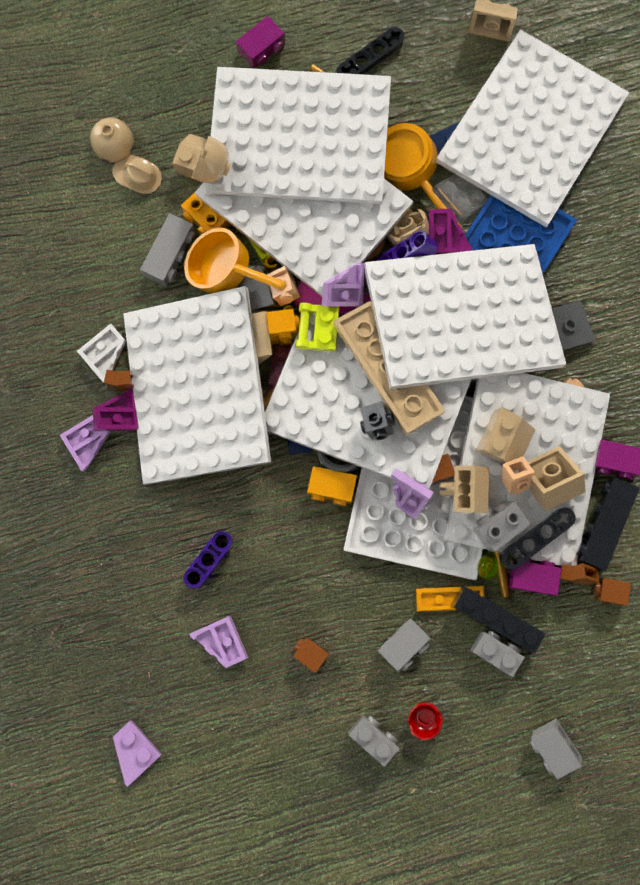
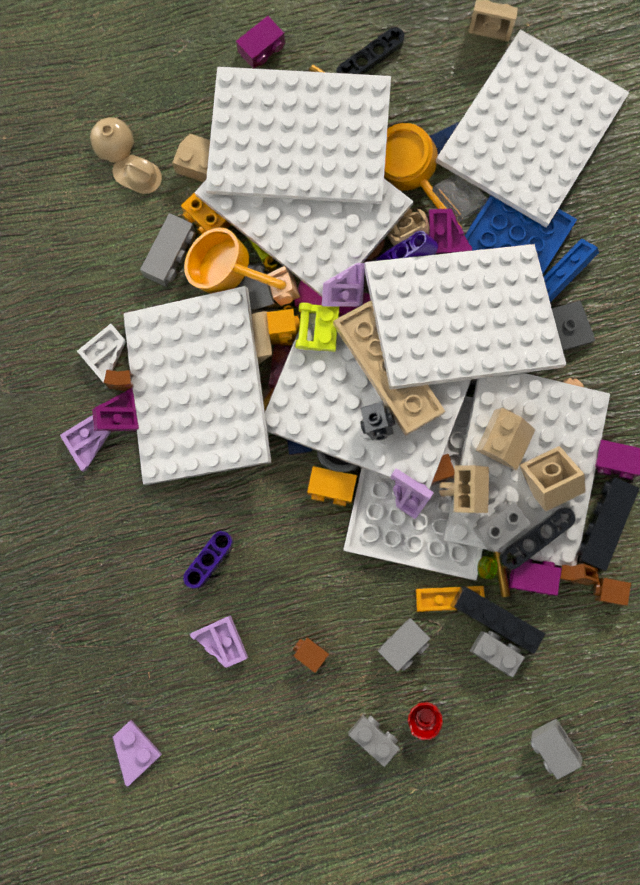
(212, 162): tan cylinder -> none
(520, 481): light nougat brick -> none
(569, 267): none -> blue plate

